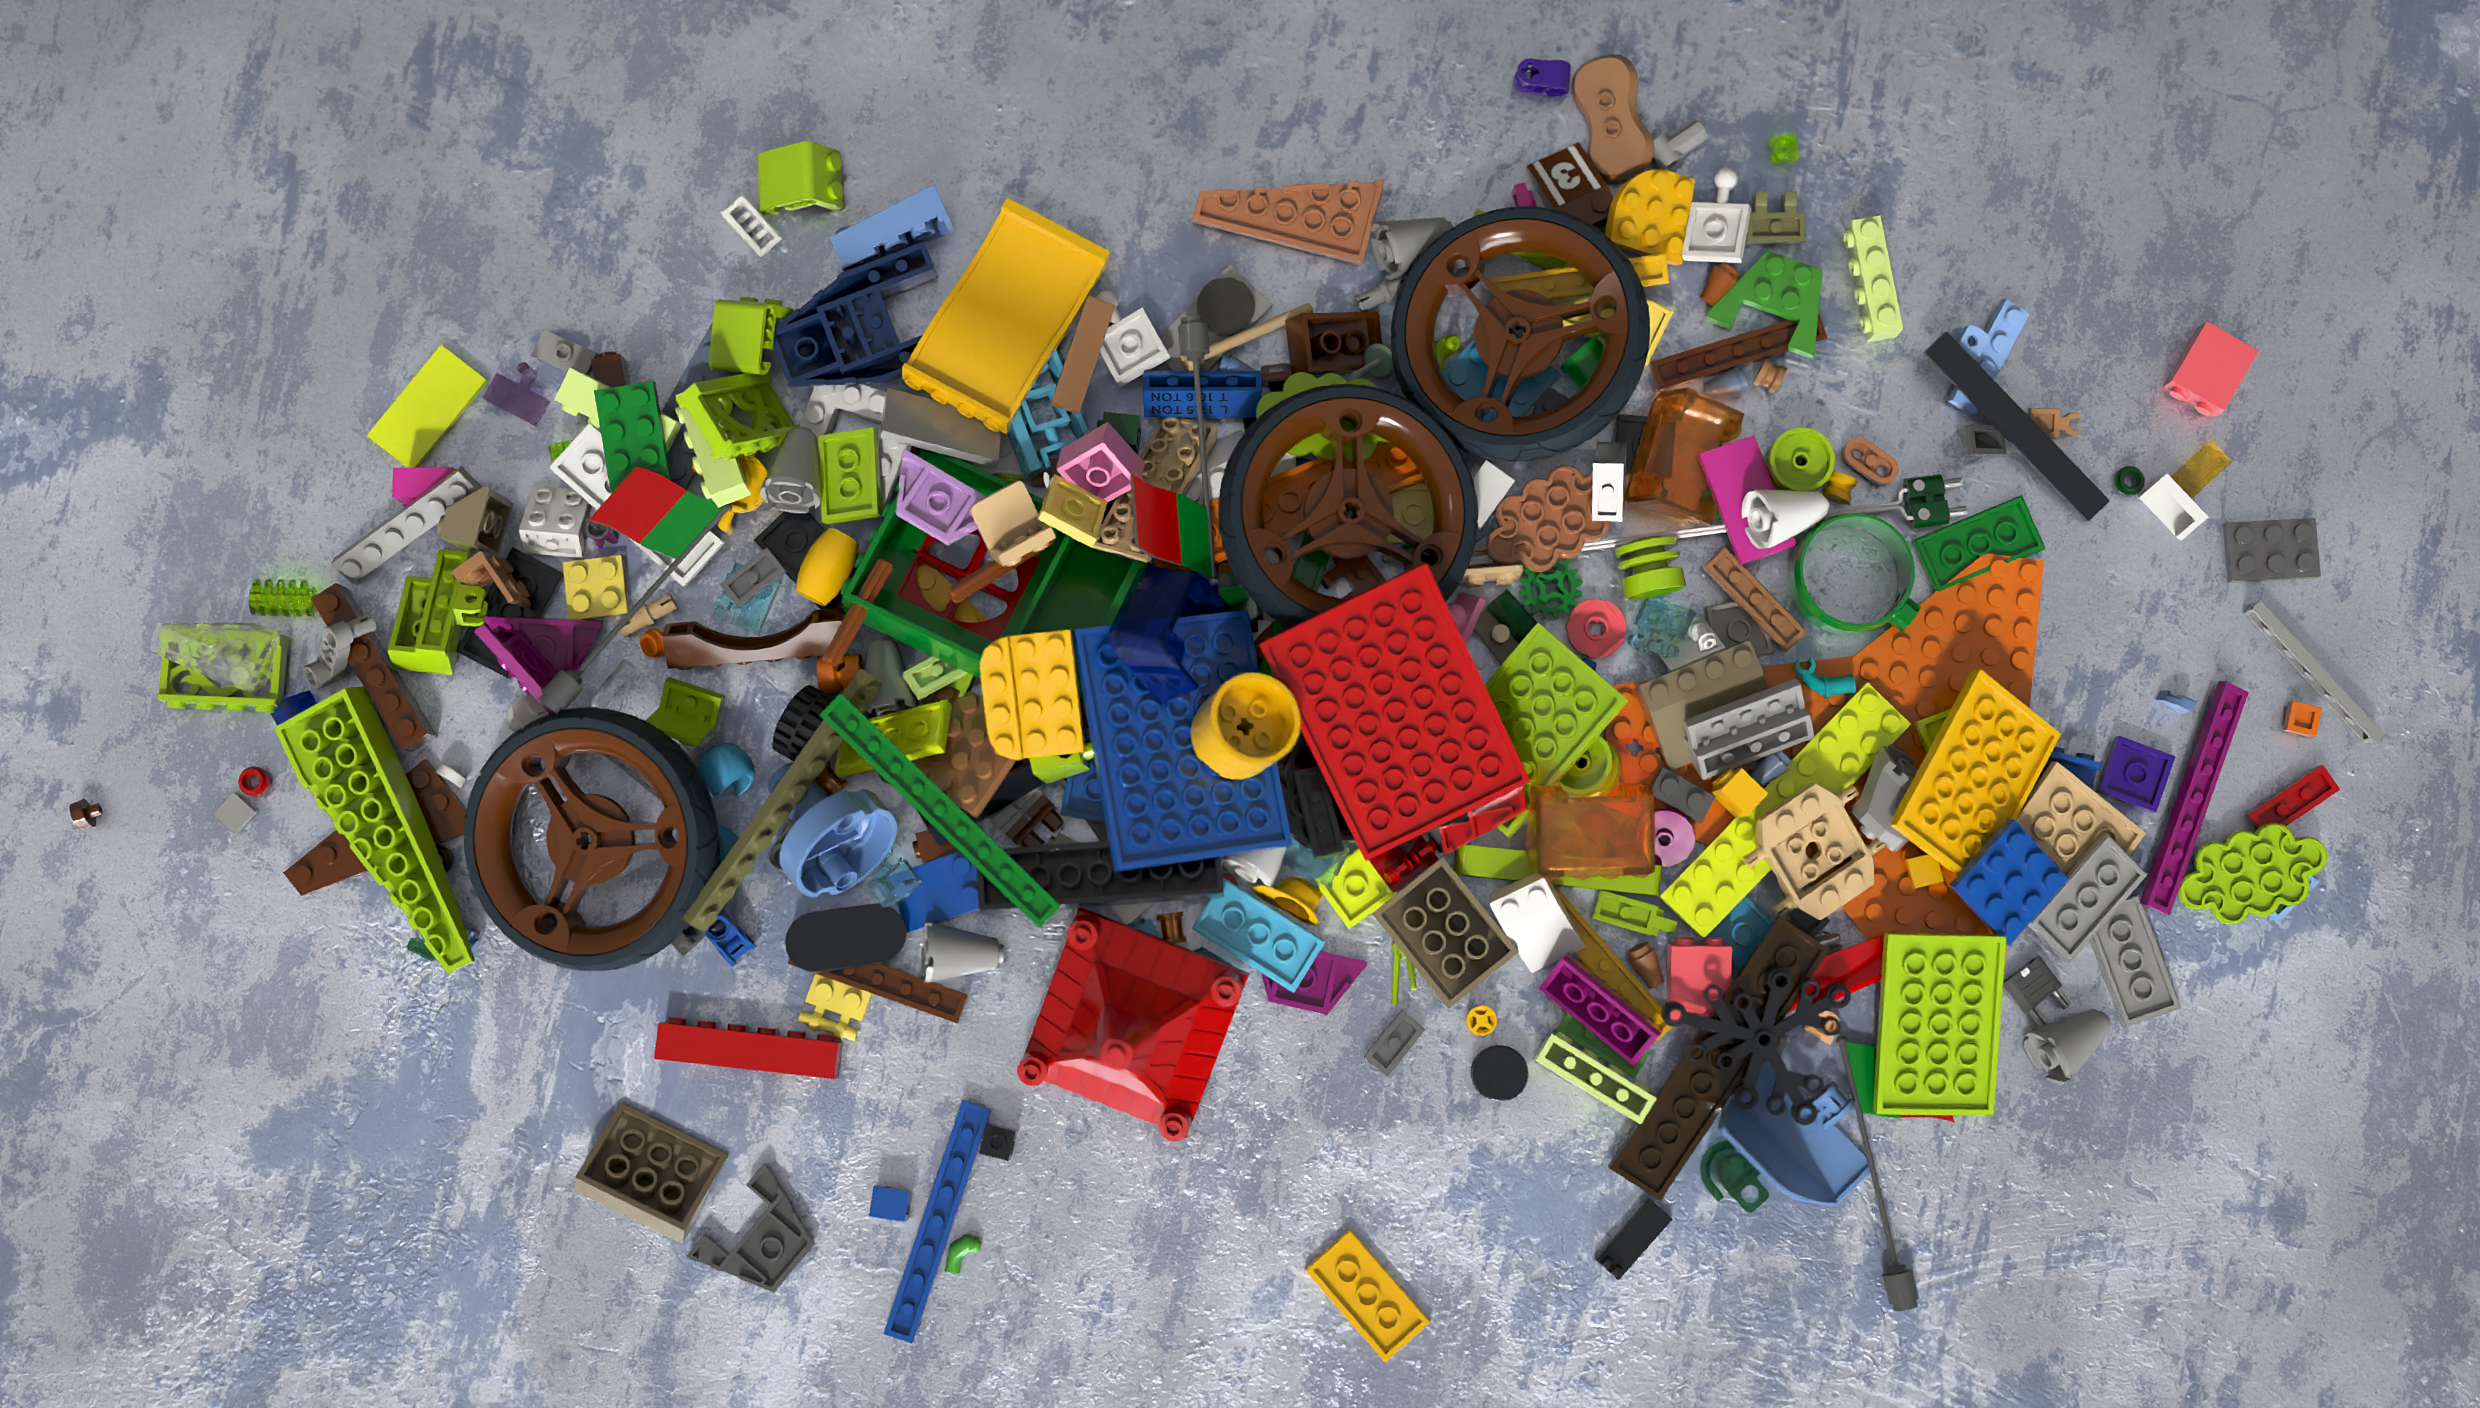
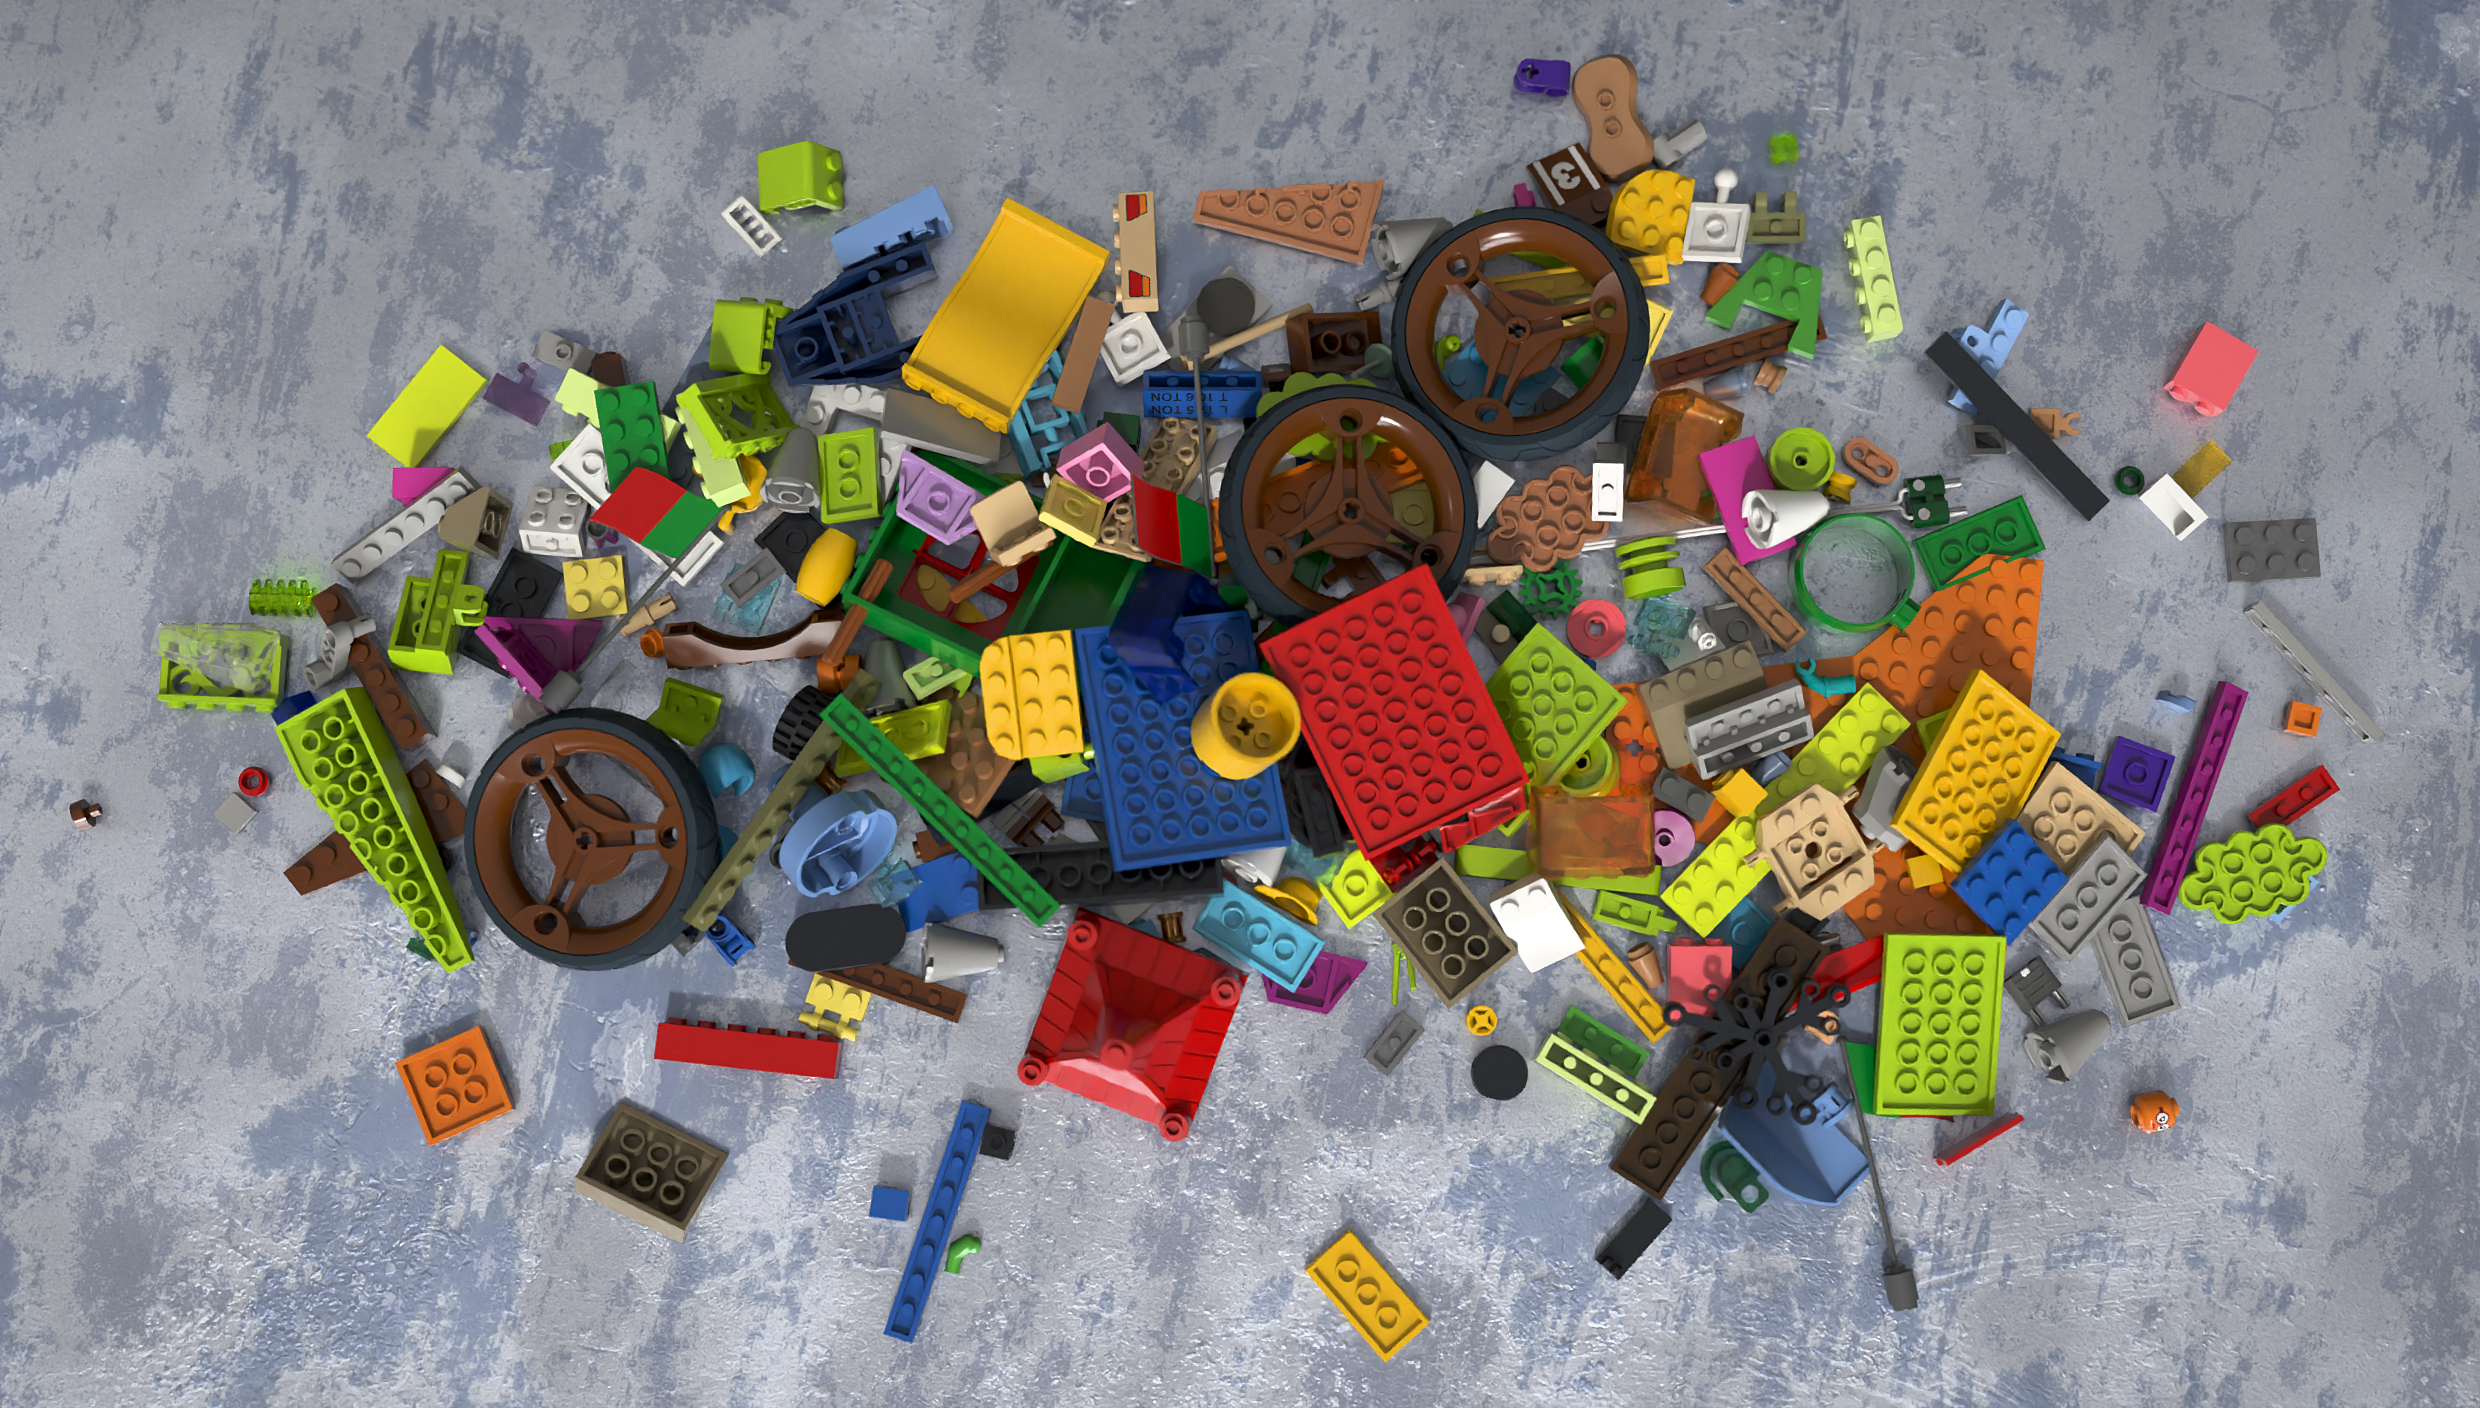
(455, 1085): none -> orange plate
(485, 568): medium nougat bracket -> none
(771, 1245): dark grey wing -> none
(1137, 252): none -> tan brick
(1600, 1008): magenta slope -> none
(1978, 1138): none -> piece
(2154, 1111): none -> orange head

